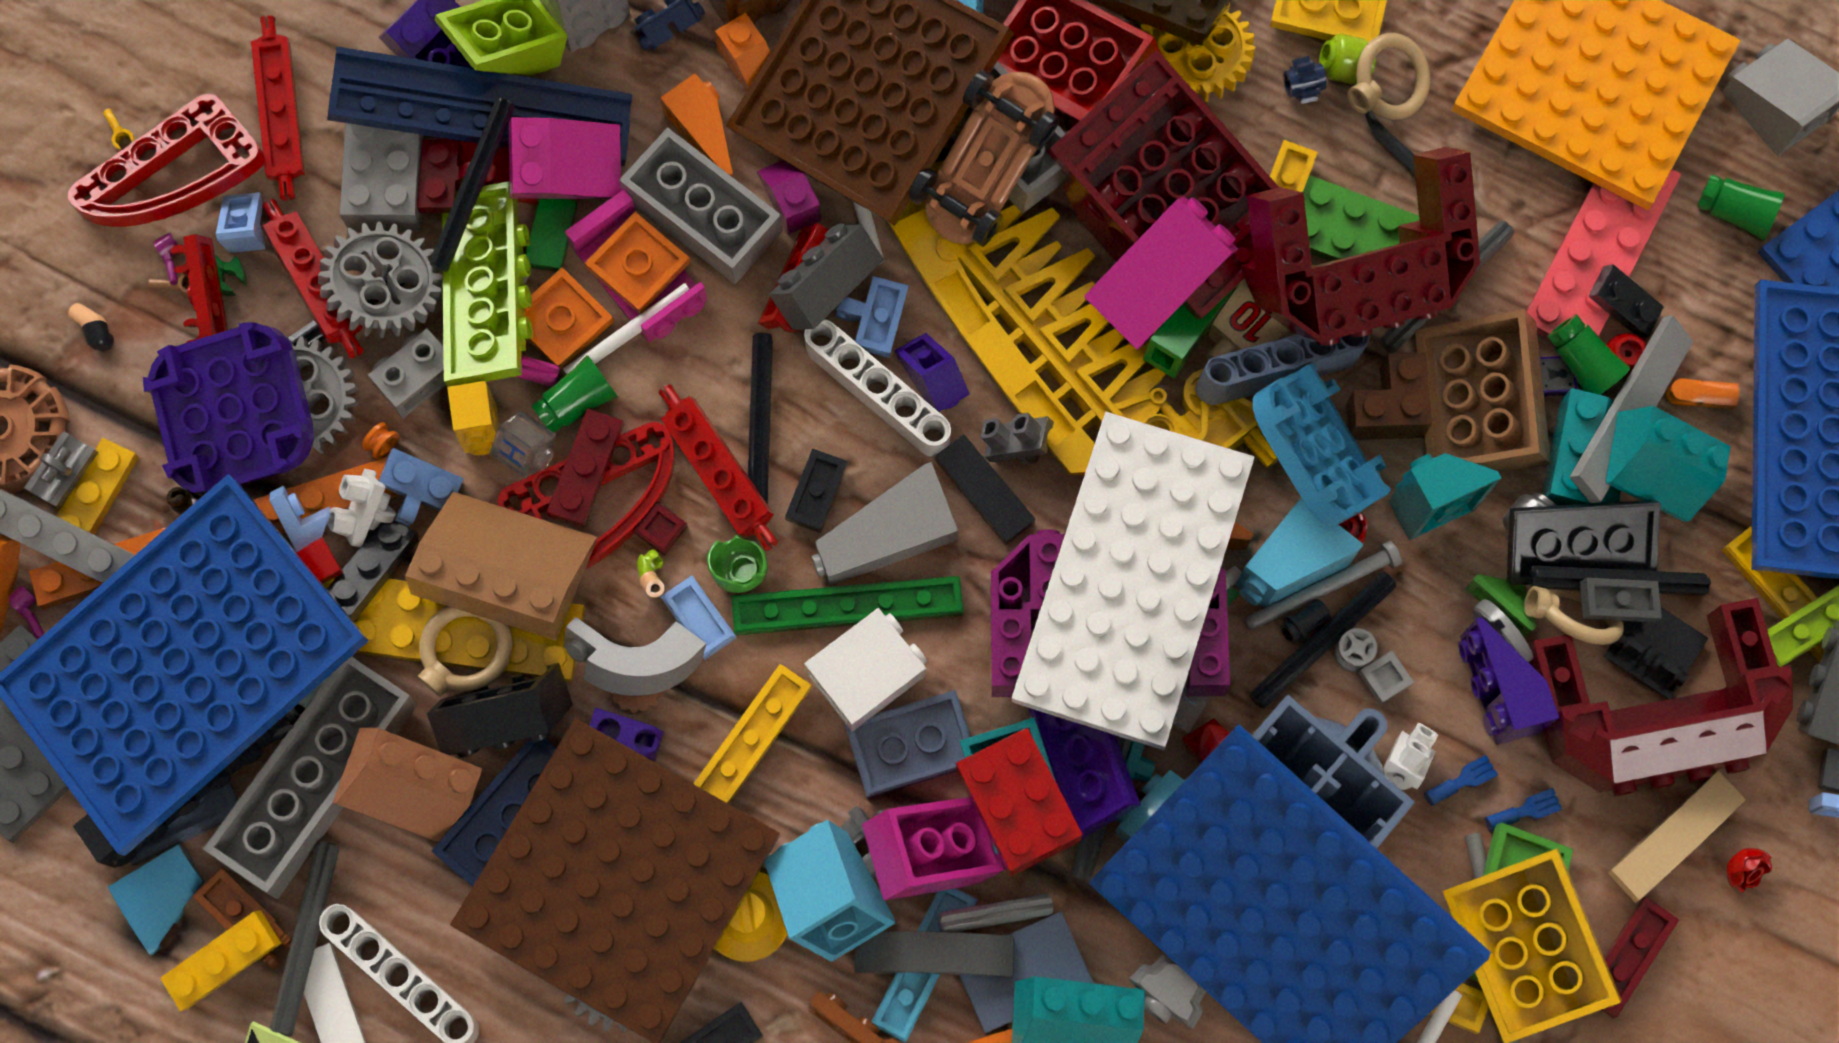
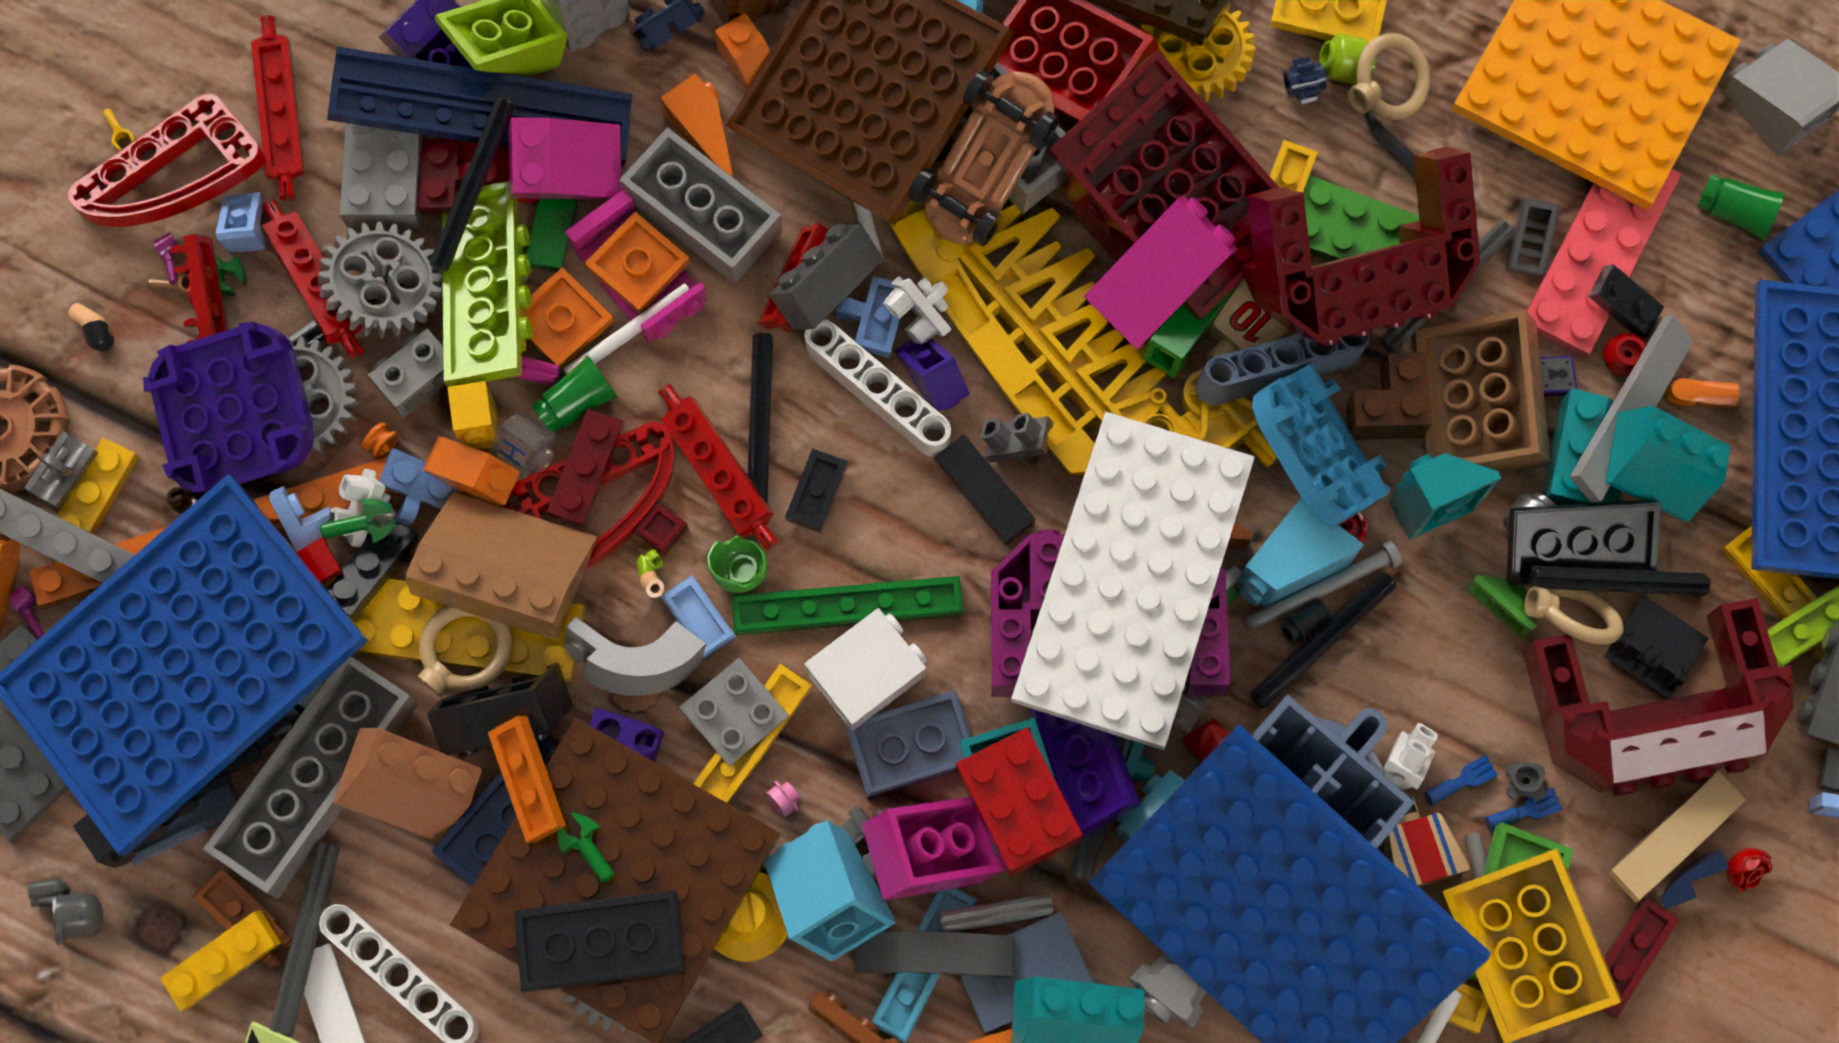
(72, 913): none -> dark grey piece
(157, 895): dark azure slope -> none
(362, 522): none -> green bar
(471, 471): none -> orange slope
(526, 779): none -> orange plate
(586, 847): none -> green bar
(599, 941): none -> black tile
(734, 711): none -> light grey hinge
(783, 798): none -> bright pink plate
(790, 195): magenta slope -> none
(889, 529): light grey slope -> none
(928, 320): none -> white hips
(1361, 644): light grey wheel -> none
(1385, 677): light grey plate -> none
(1424, 848): none -> torso
(1503, 626): light grey tile -> none
(1509, 687): dark purple slope -> none
(1529, 771): none -> dark grey plate
(1539, 208): none -> dark grey slope
(1587, 356): green plant -> none
(1620, 600): dark grey plate -> none
(1680, 887): none -> dark blue slope

